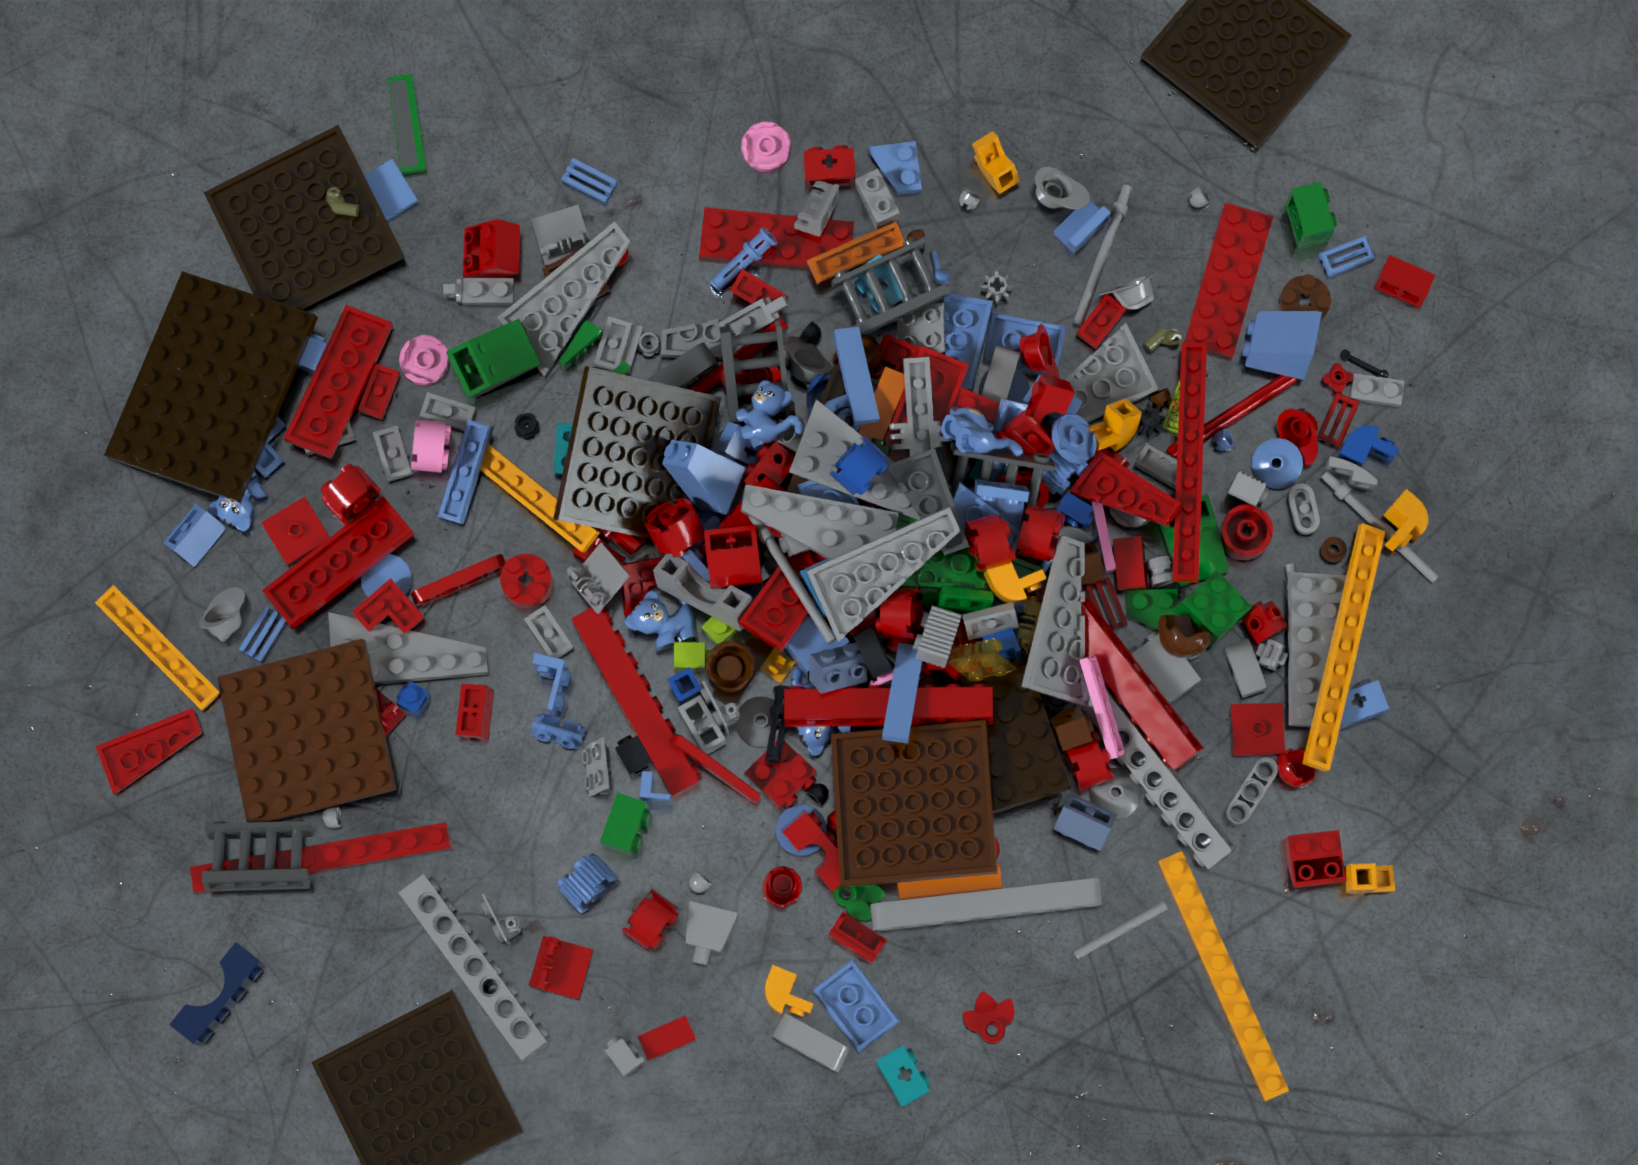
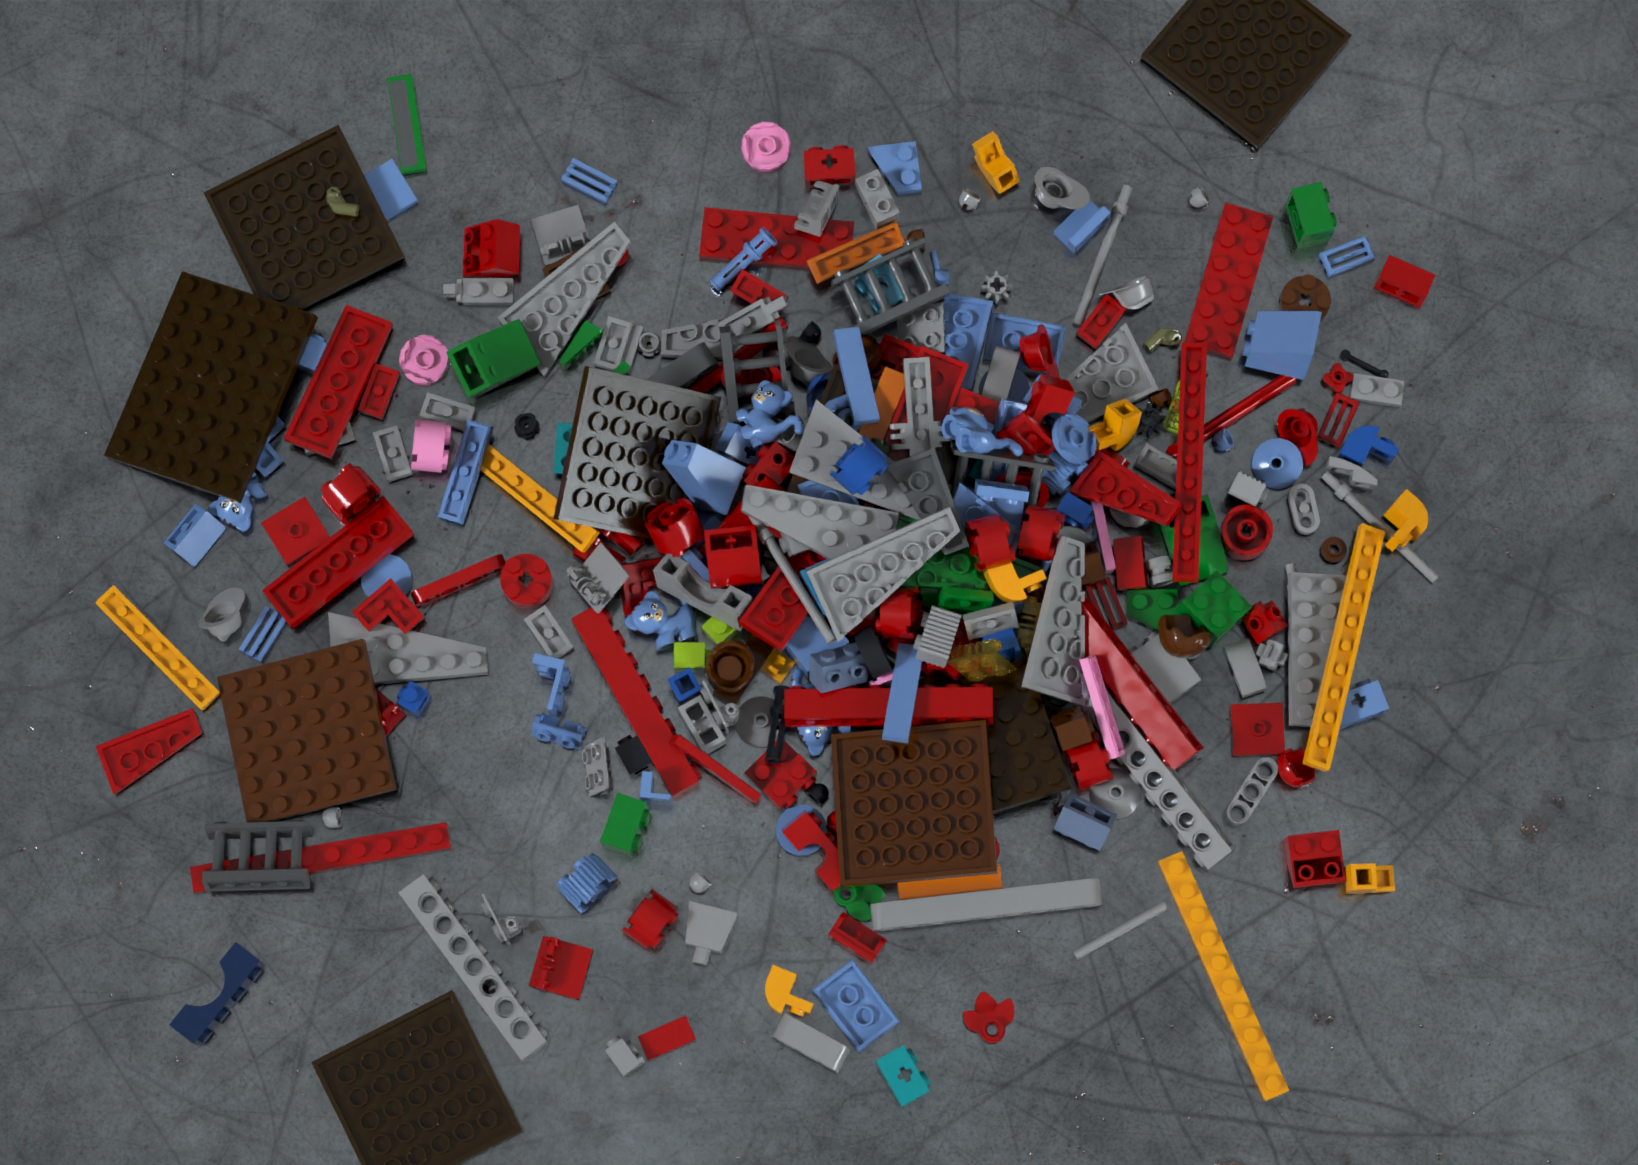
(474, 711): red hinge -> none
(782, 886): red hair -> none

